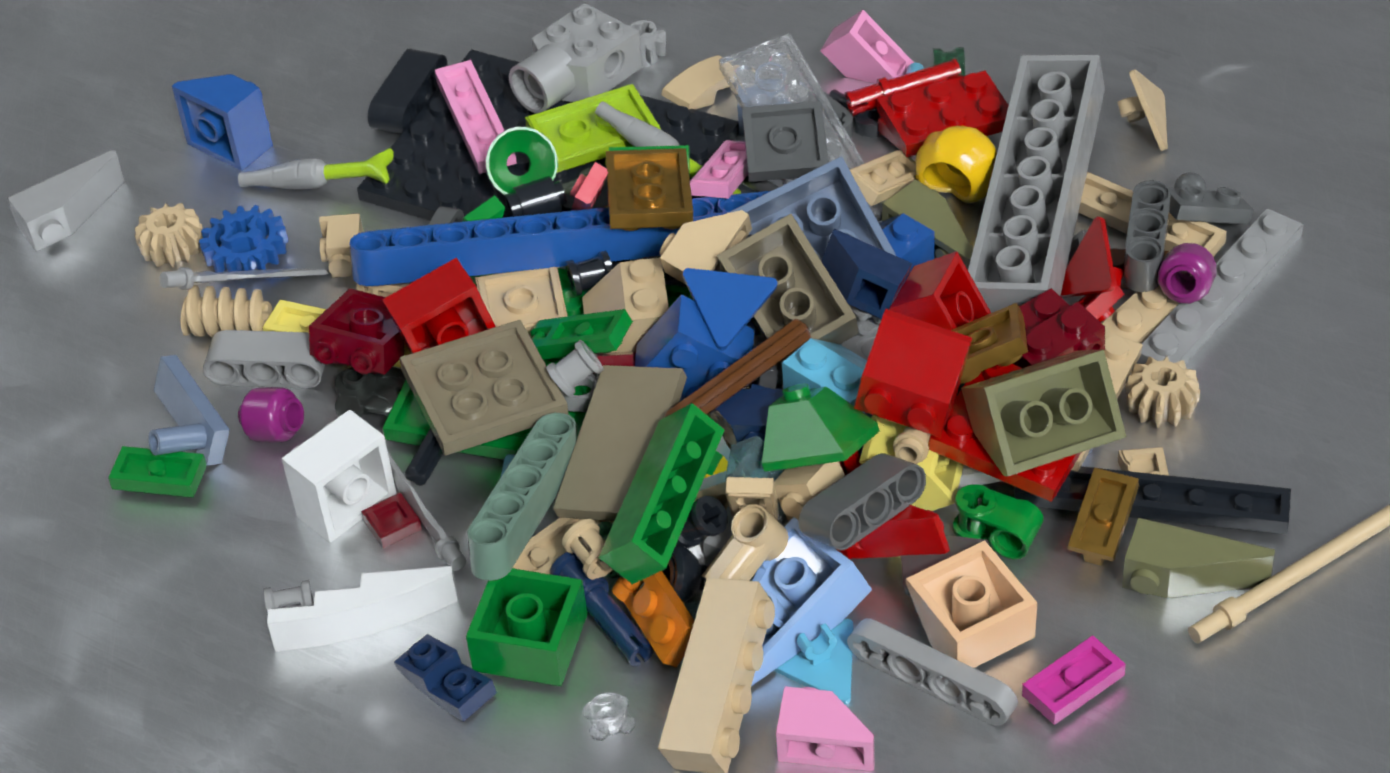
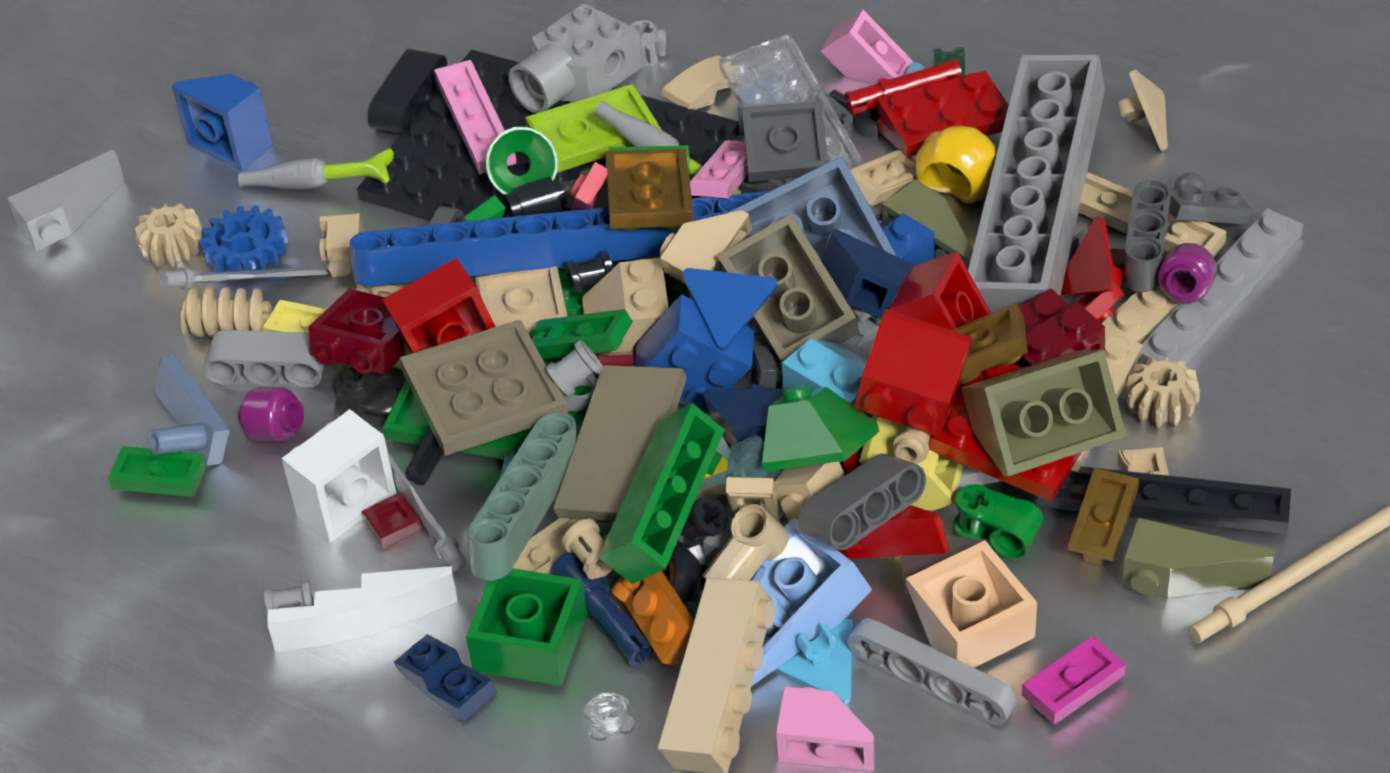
(747, 368): reddish brown axle -> none

